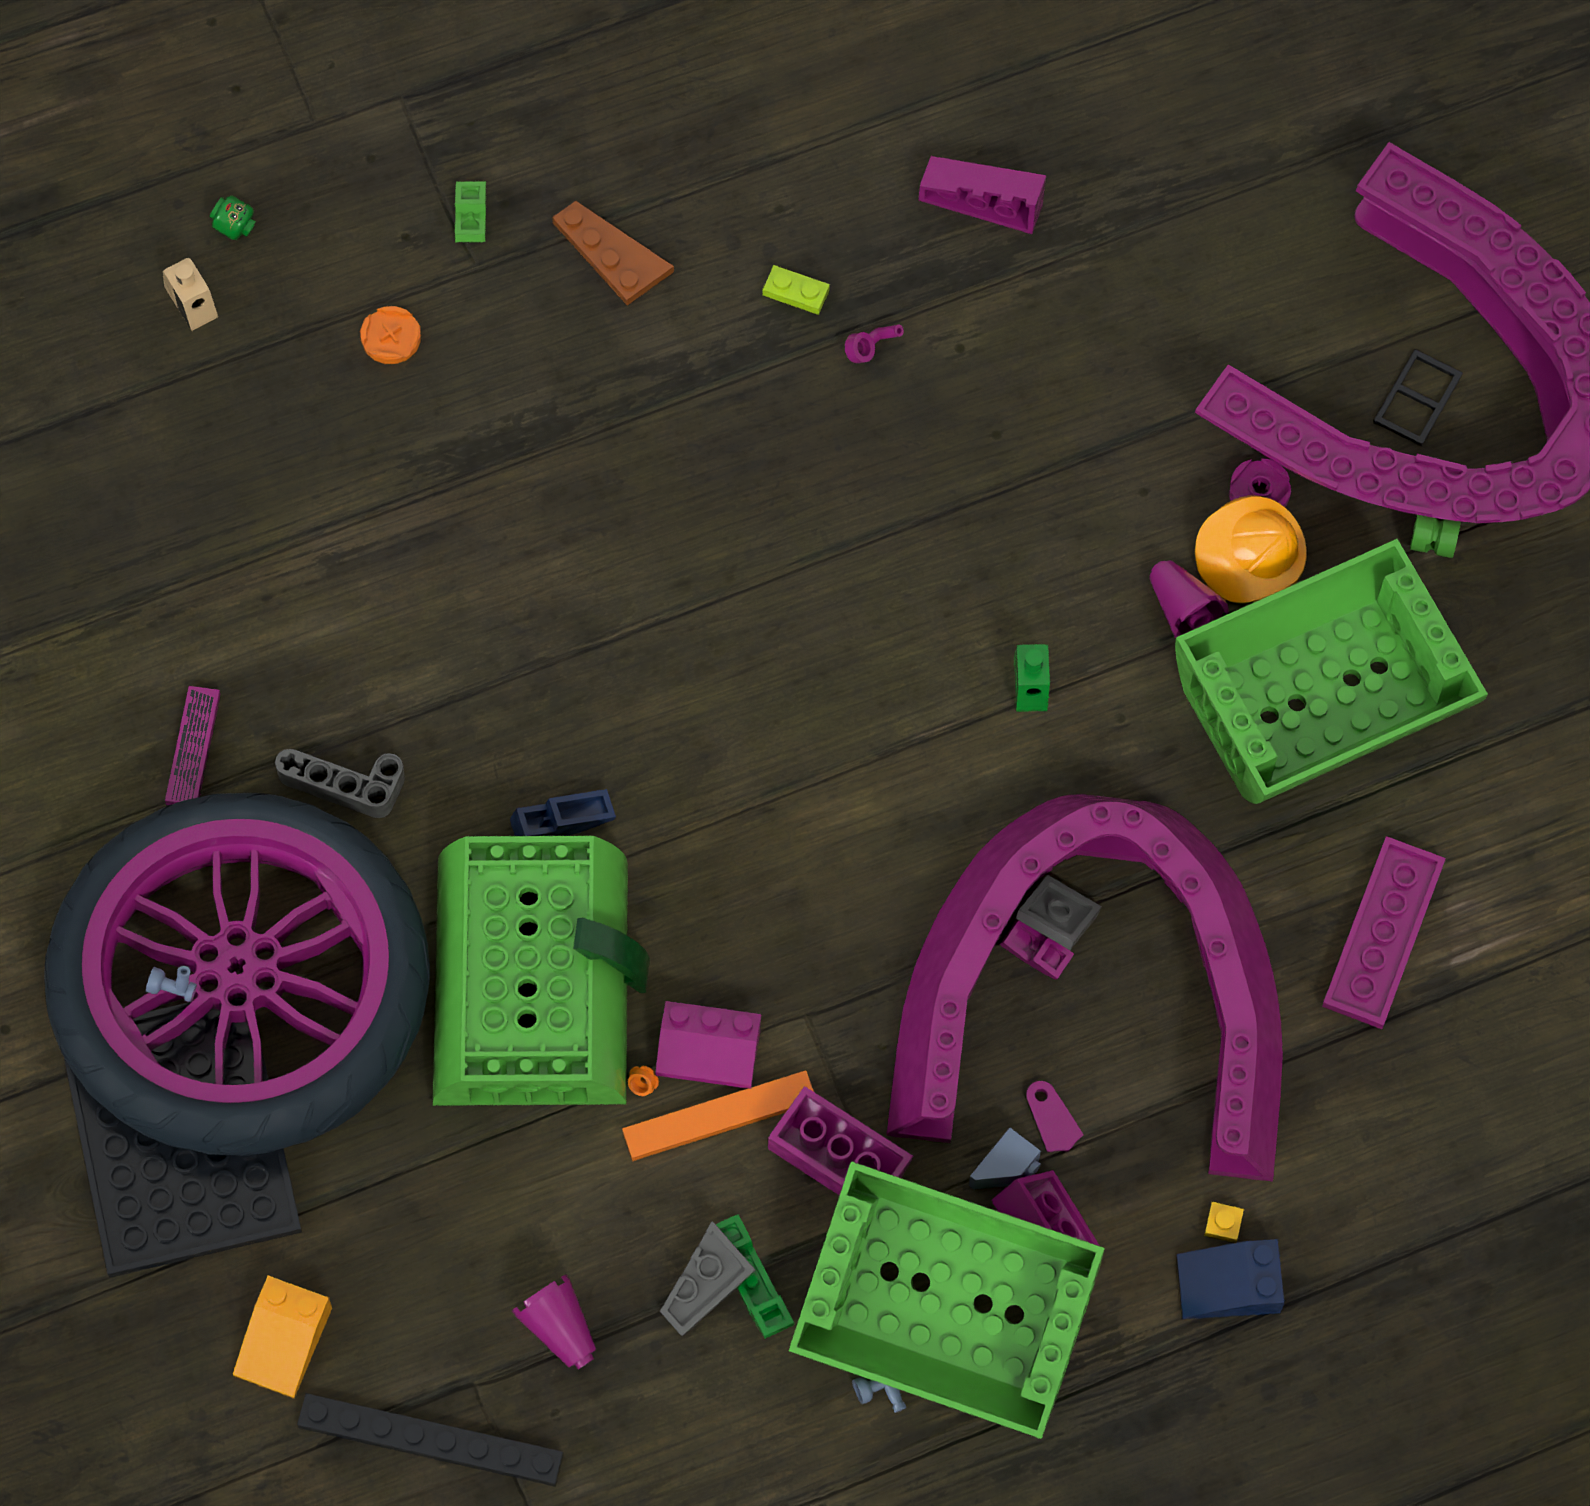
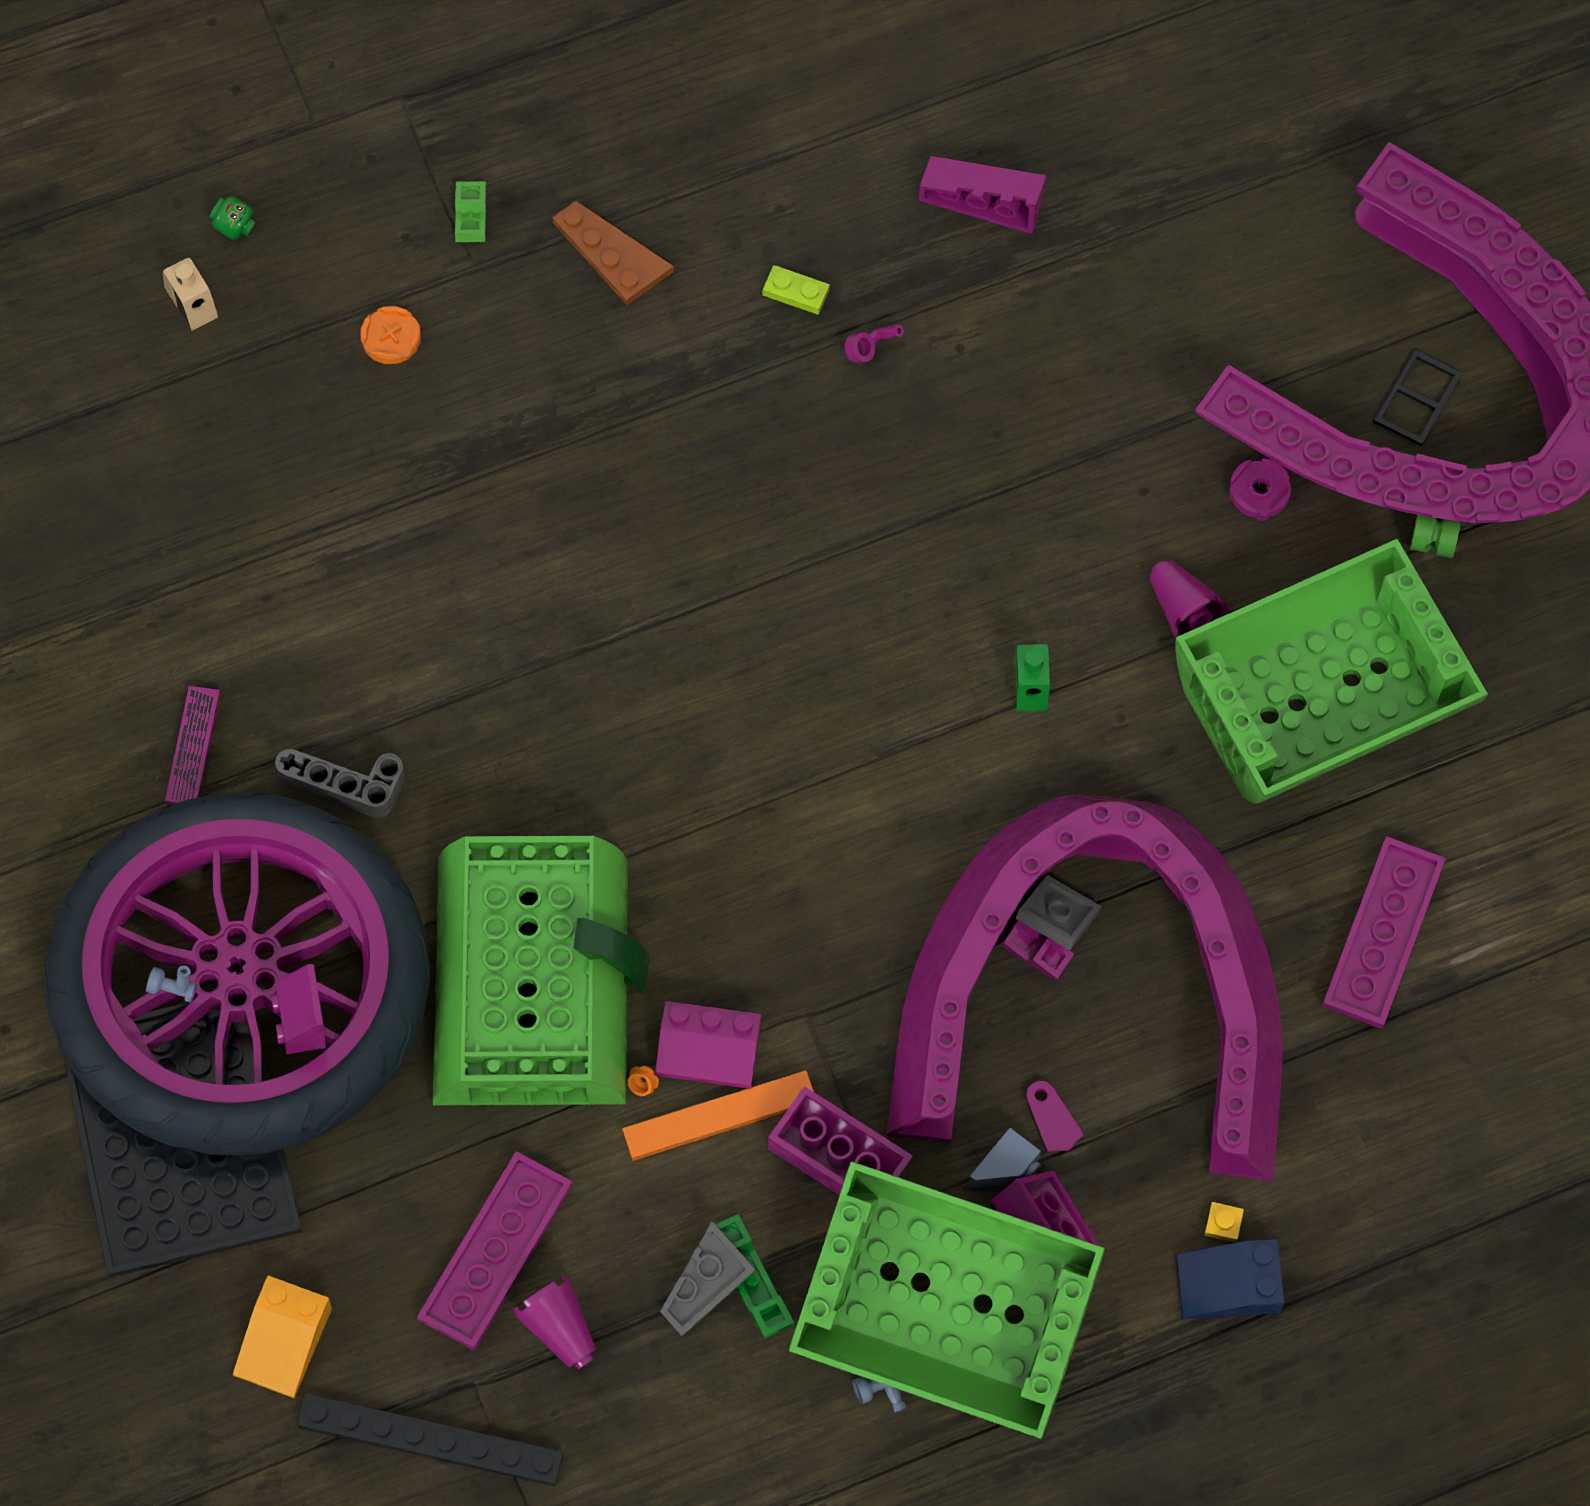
(300, 1011): none -> magenta slope
(494, 1251): none -> magenta plate
(564, 815): dark blue slope -> none
(1250, 549): light orange piece -> none

